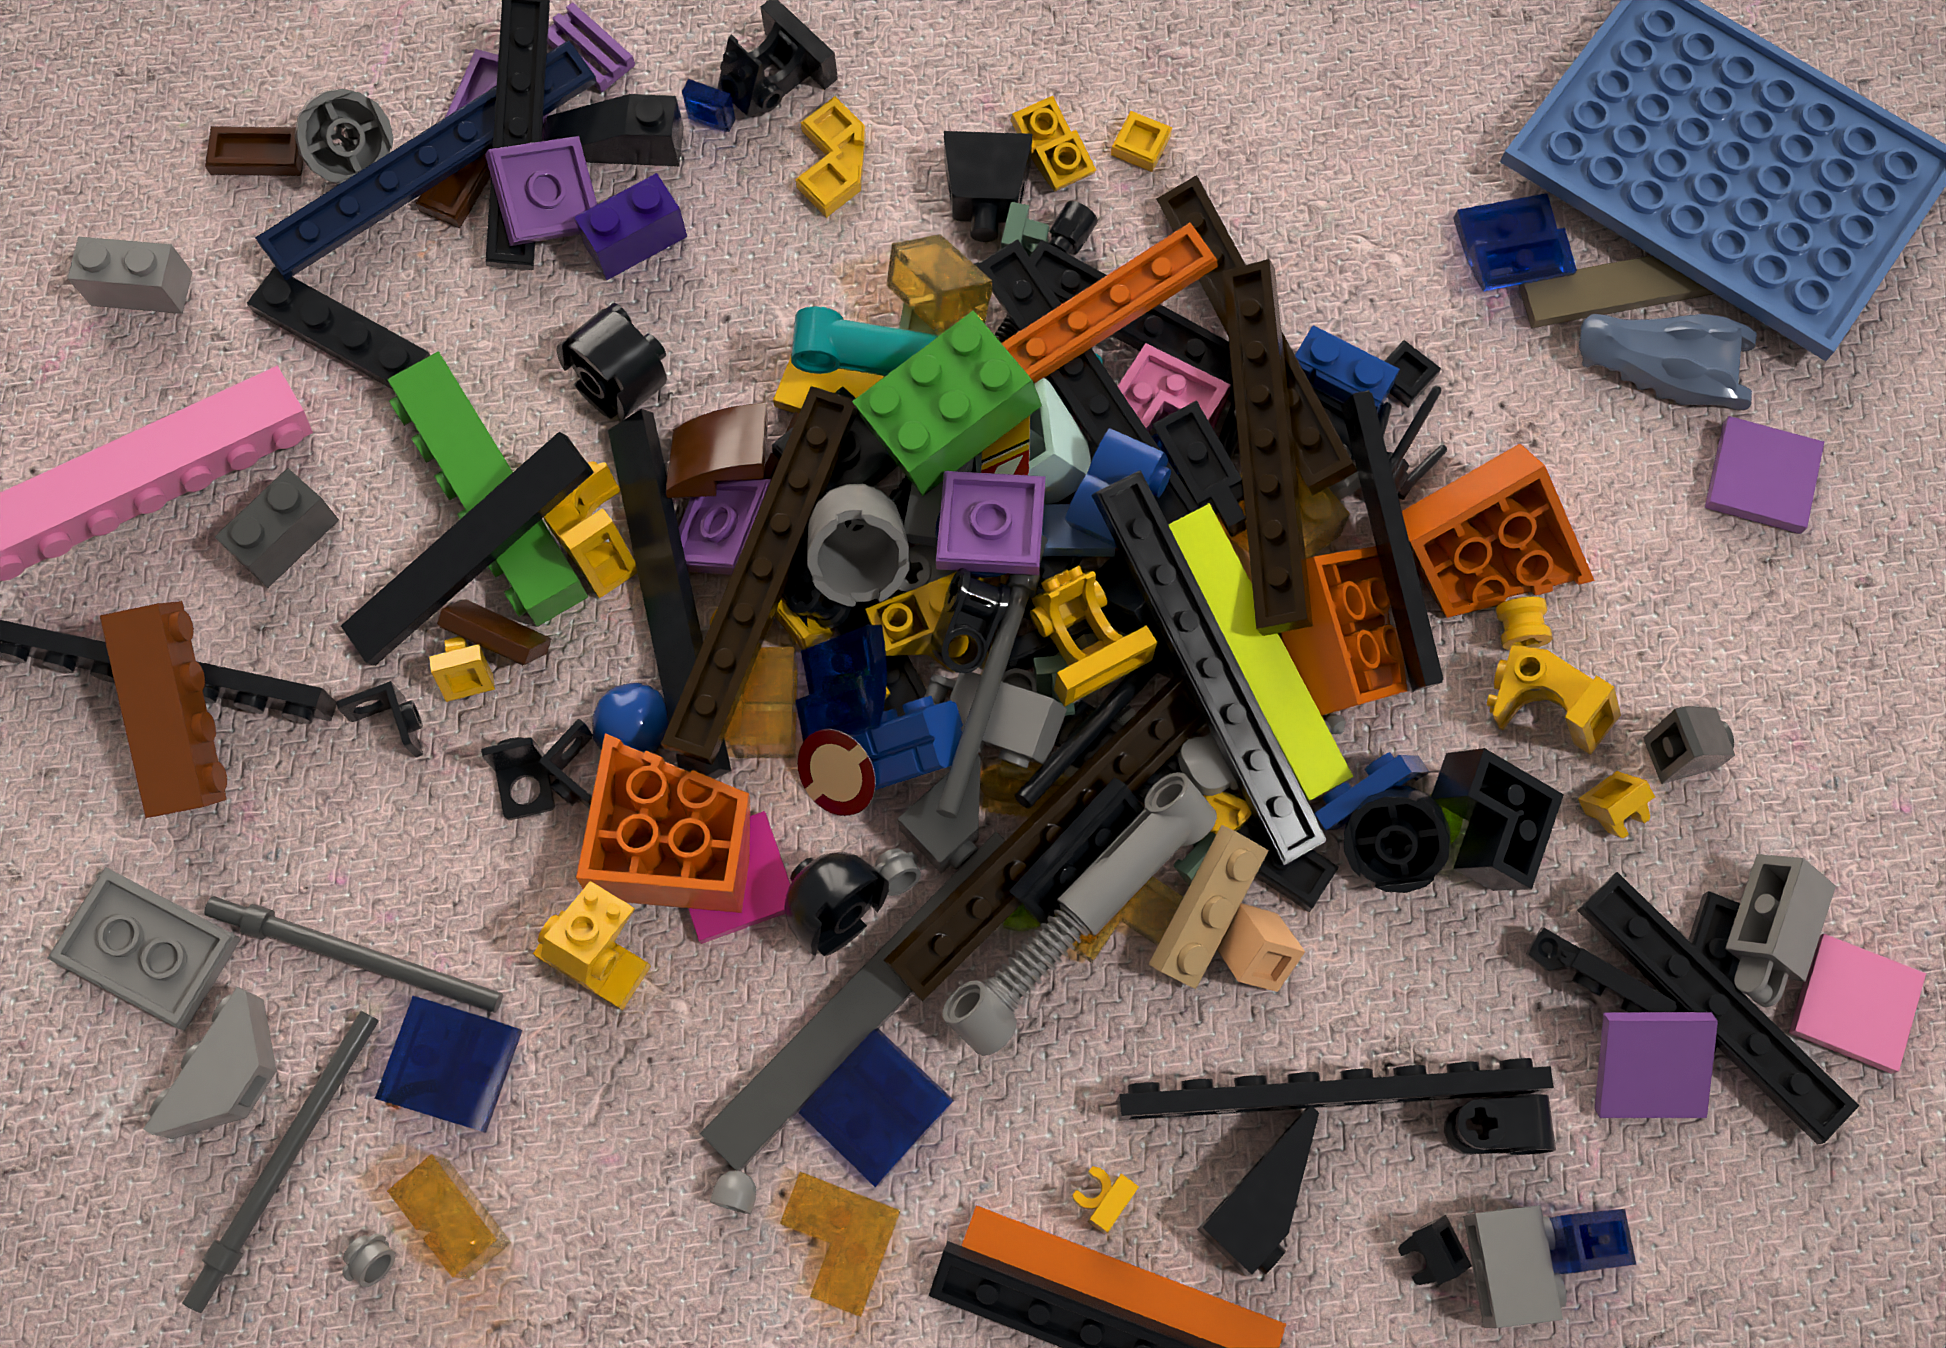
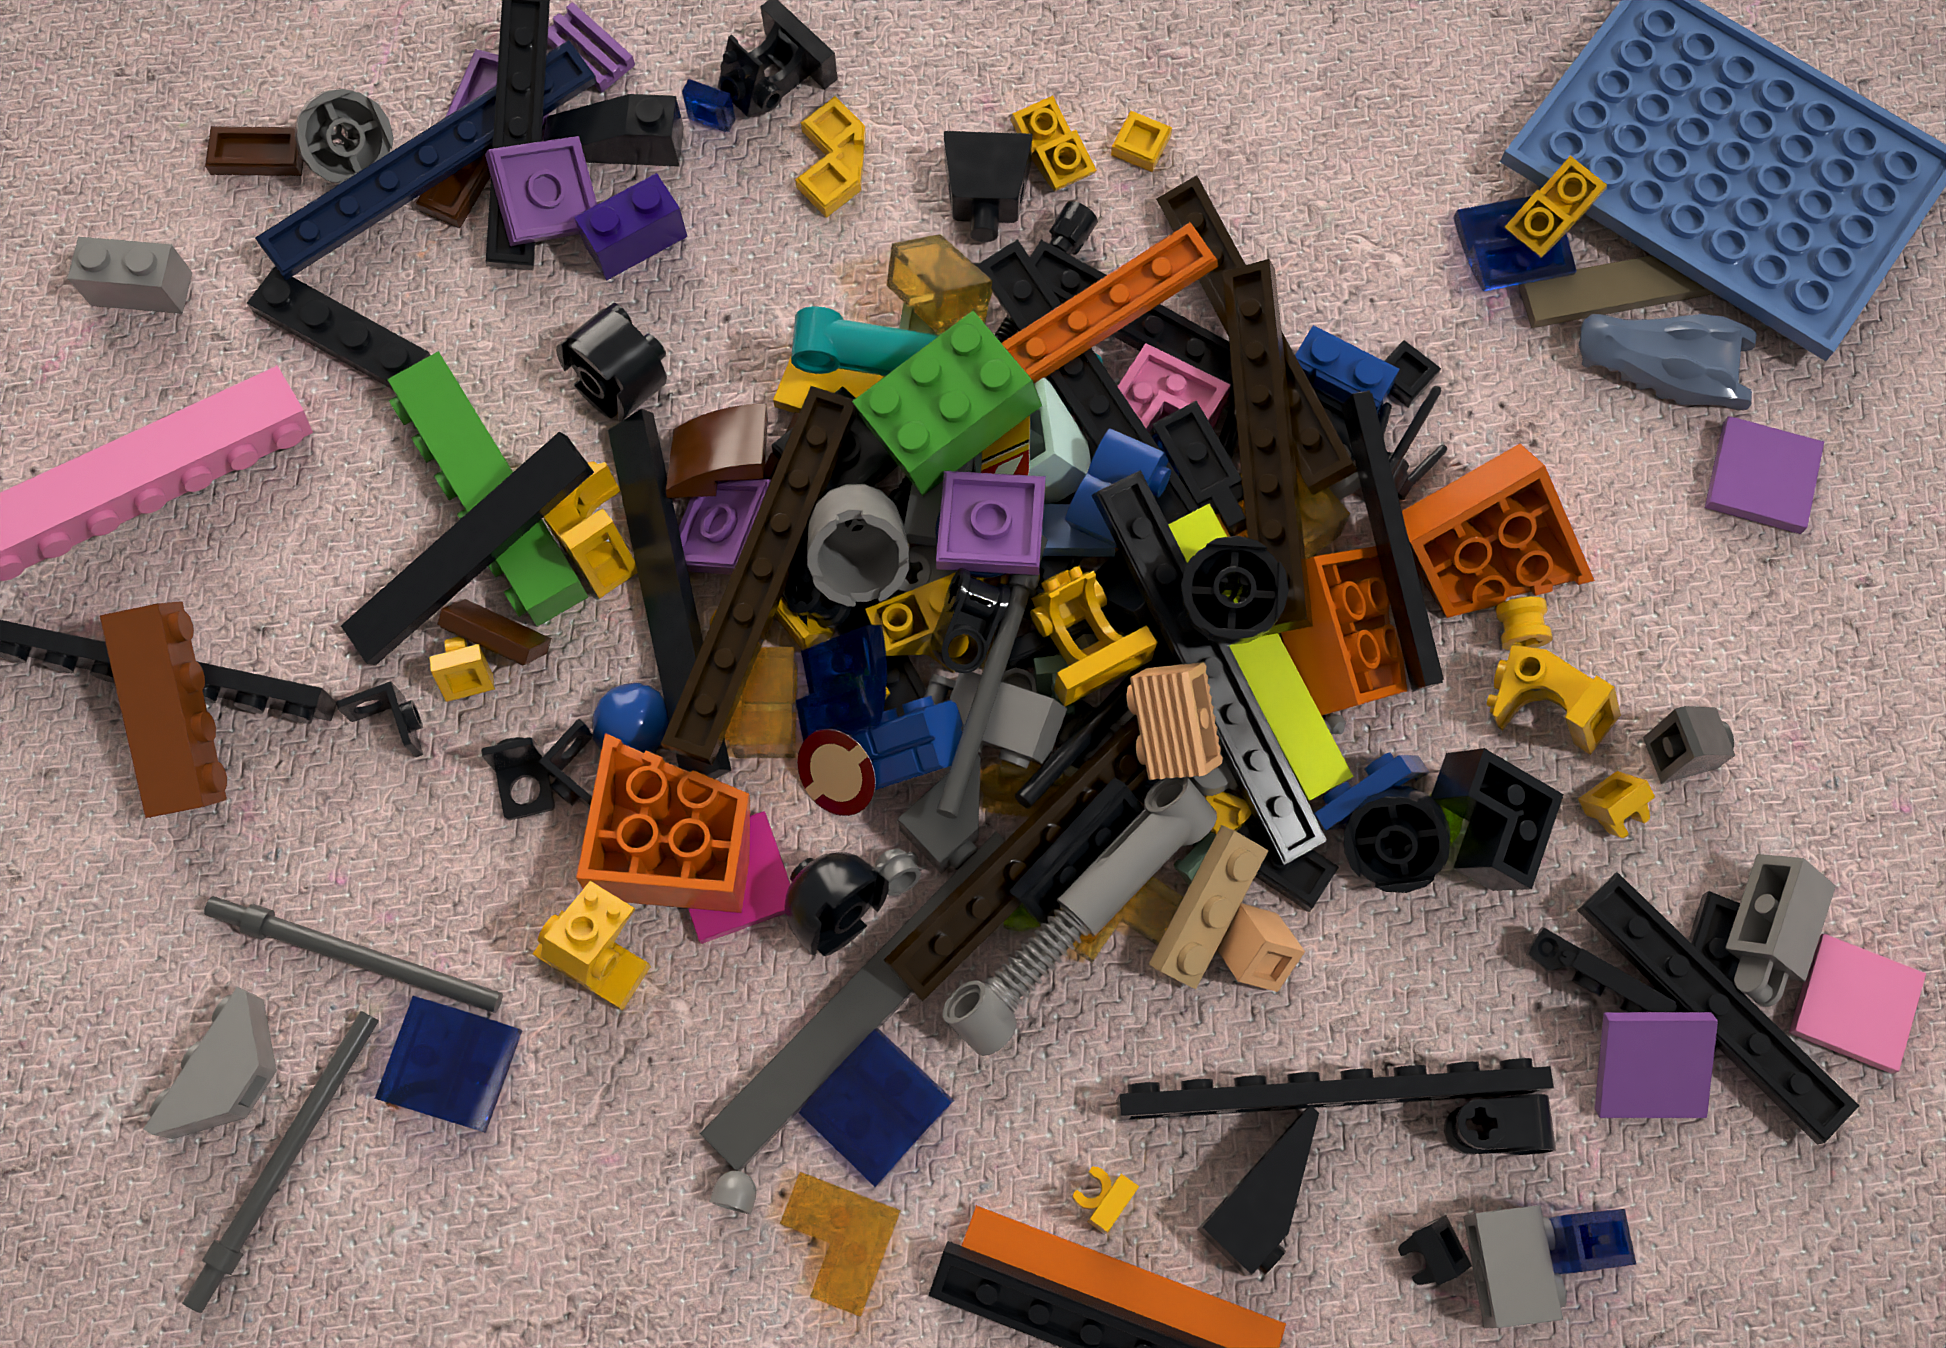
(144, 948): light grey tile -> none
(277, 527): dark grey brick -> none
(368, 1260): light grey plate -> none
(458, 1223): clear yellow piece -> none
(1024, 229): sand green tile -> none
(1174, 721): none -> light nougat brick
(1244, 572): none -> black cylinder
(1556, 207): none -> yellow slope

